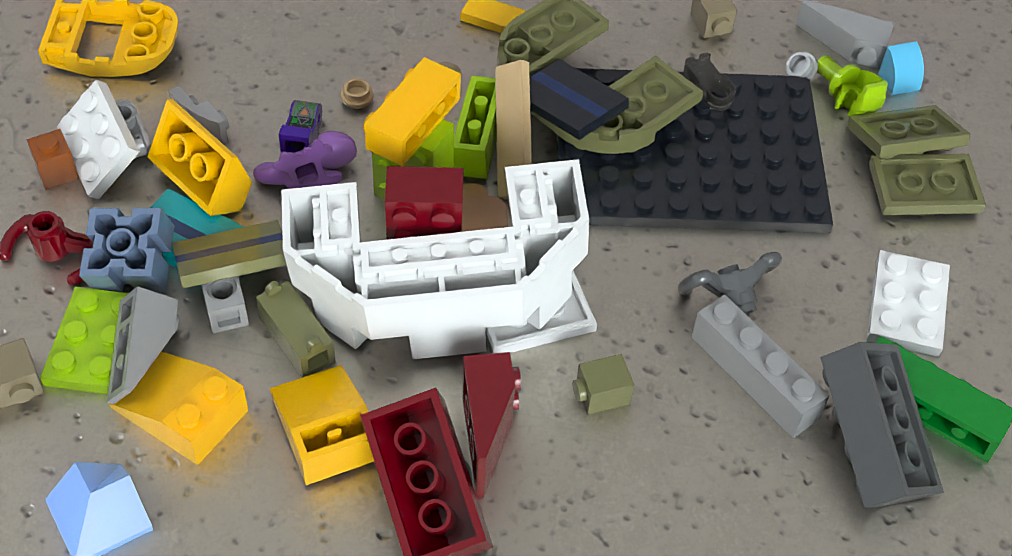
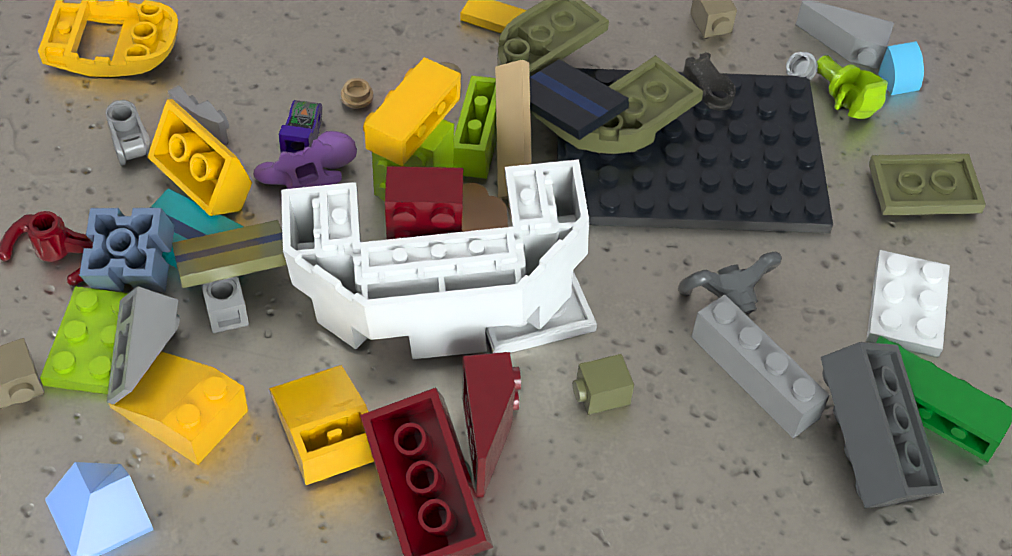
(53, 159): dark orange brick -> none
(98, 139): white plate -> none
(295, 328): olive brick -> none
(908, 131): olive plate -> none

